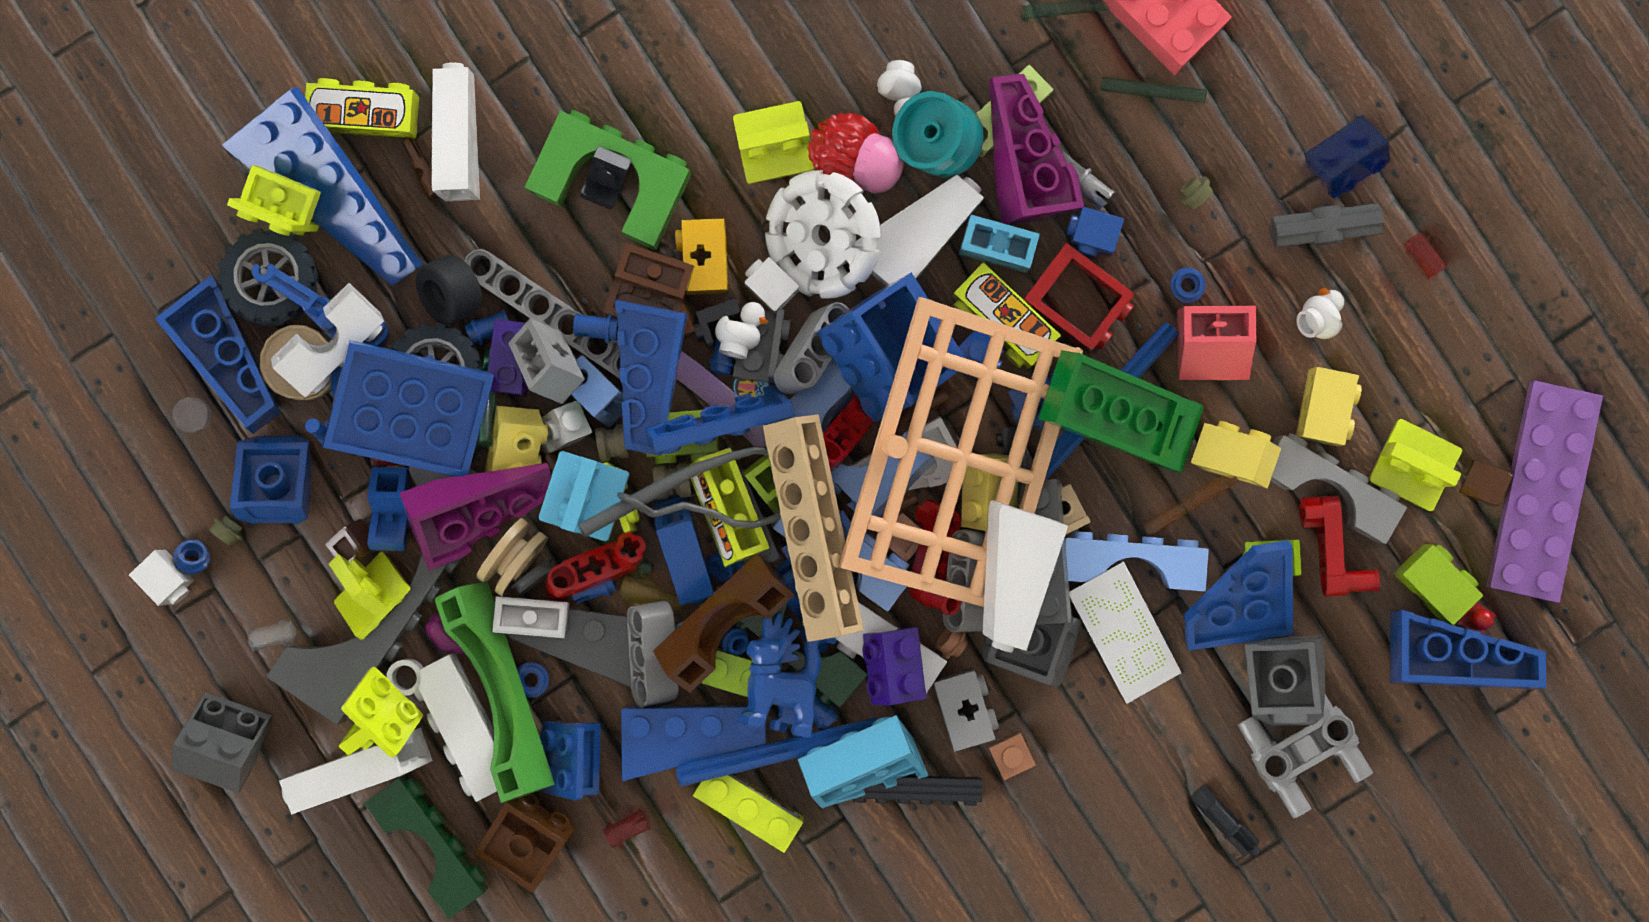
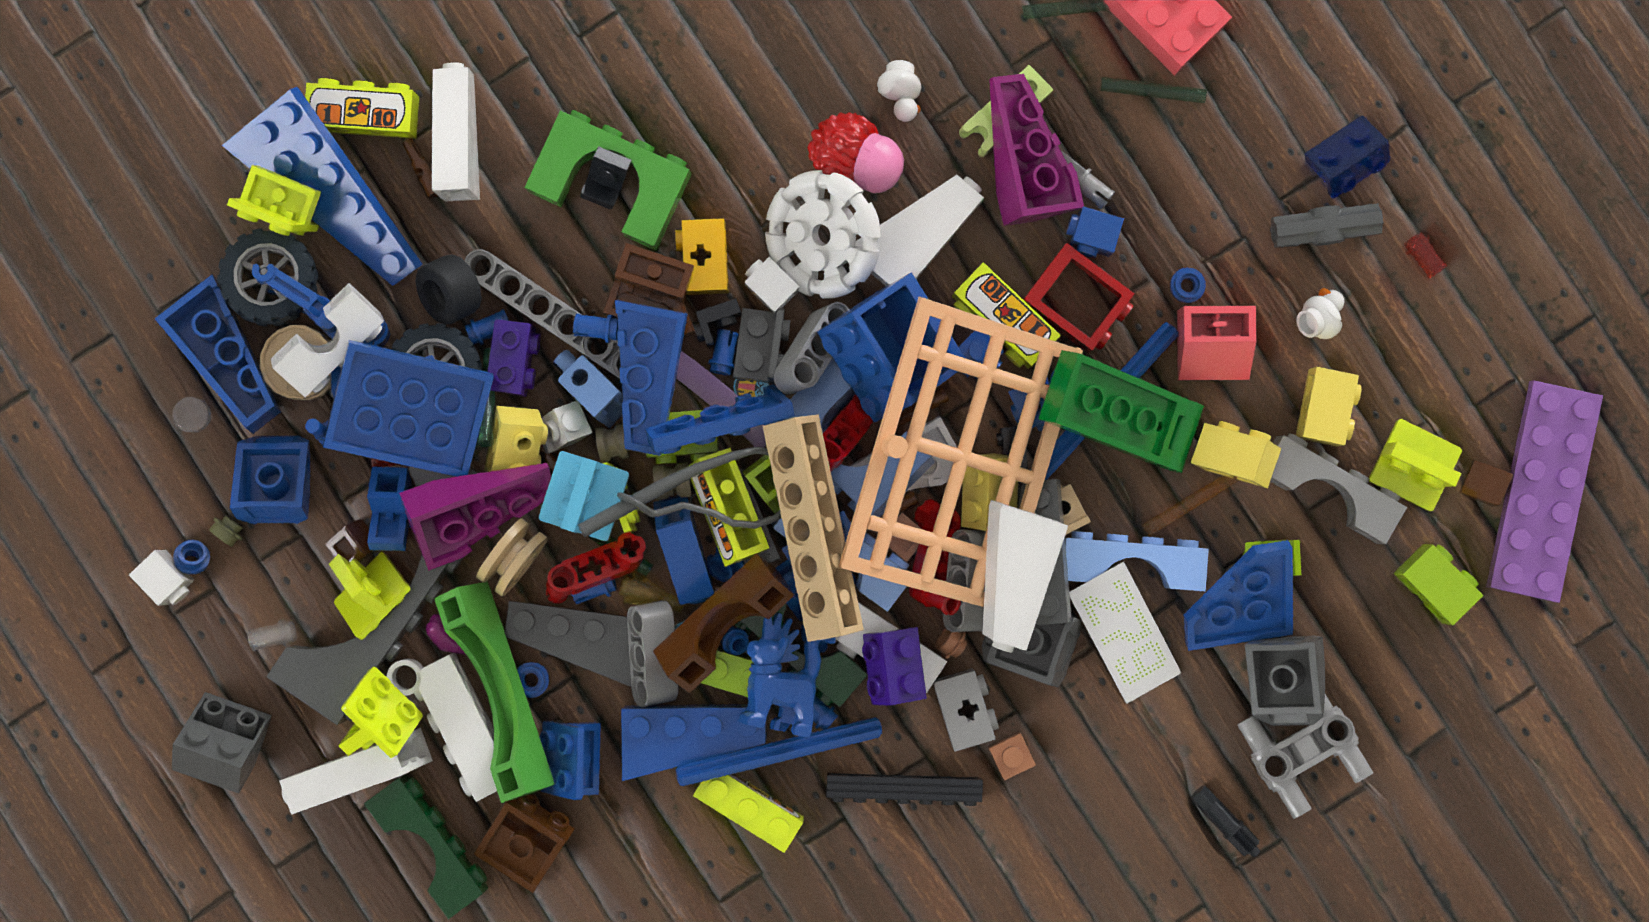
(530, 617): white slope -> none
(533, 578): dark grey piece -> none
(546, 361): light grey brick -> none
(624, 829): clear red pin -> none
(740, 337): white animal -> none
(773, 142): neon yellow bracket -> none
(861, 761): medium azure wedge -> none
(937, 134): teal wheel -> none
(999, 244): medium azure brick -> none
(1195, 192): olive plate -> none
(1326, 516): red beam -> none
(1445, 655): blue wedge -> none
(1477, 619): red piece -> none

